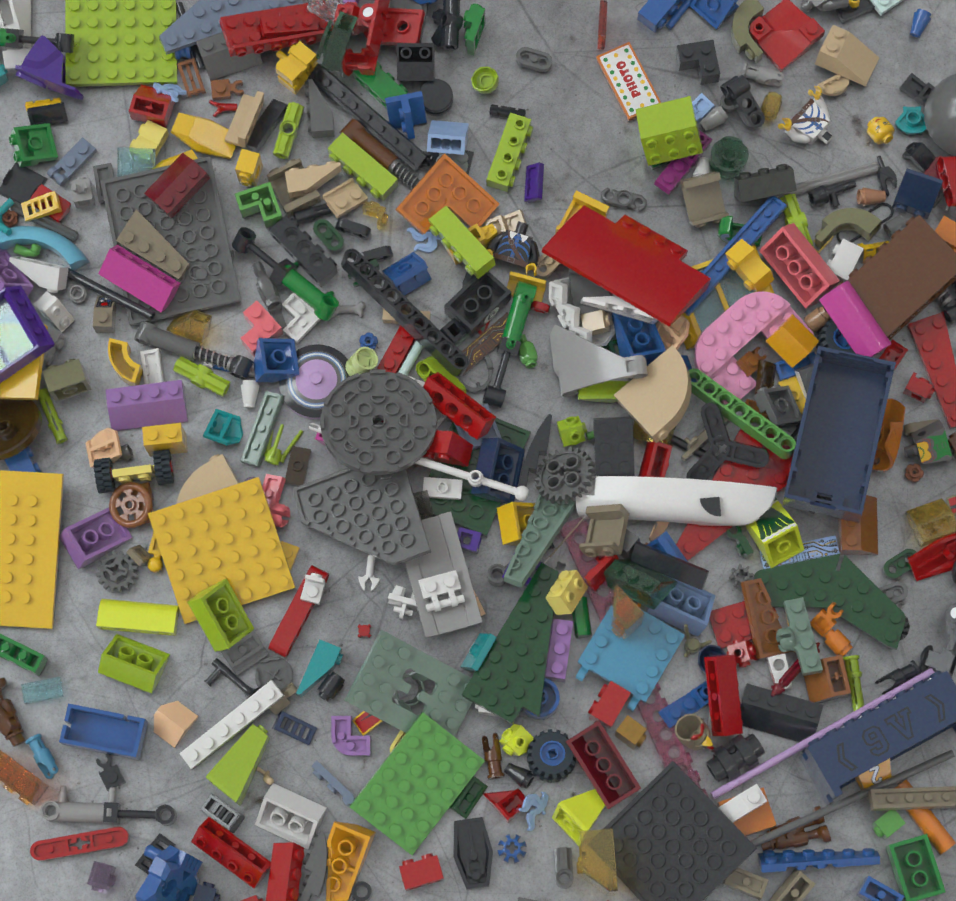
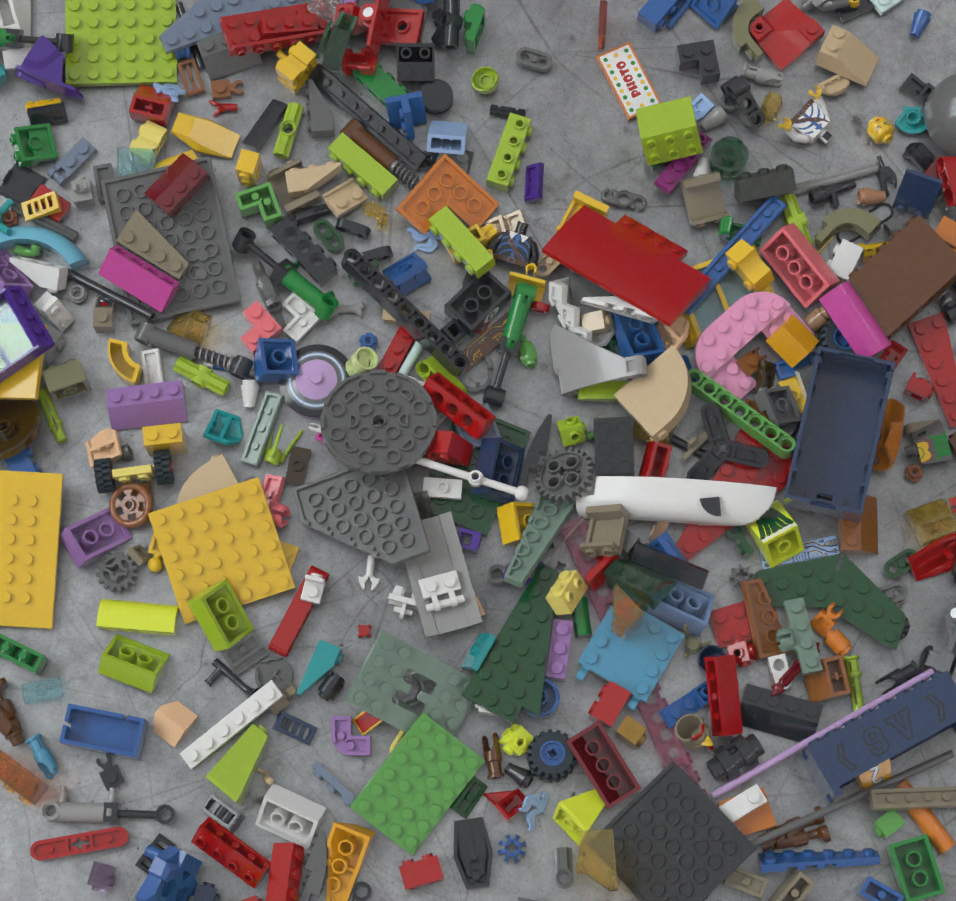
(245, 119): tan panel -> none

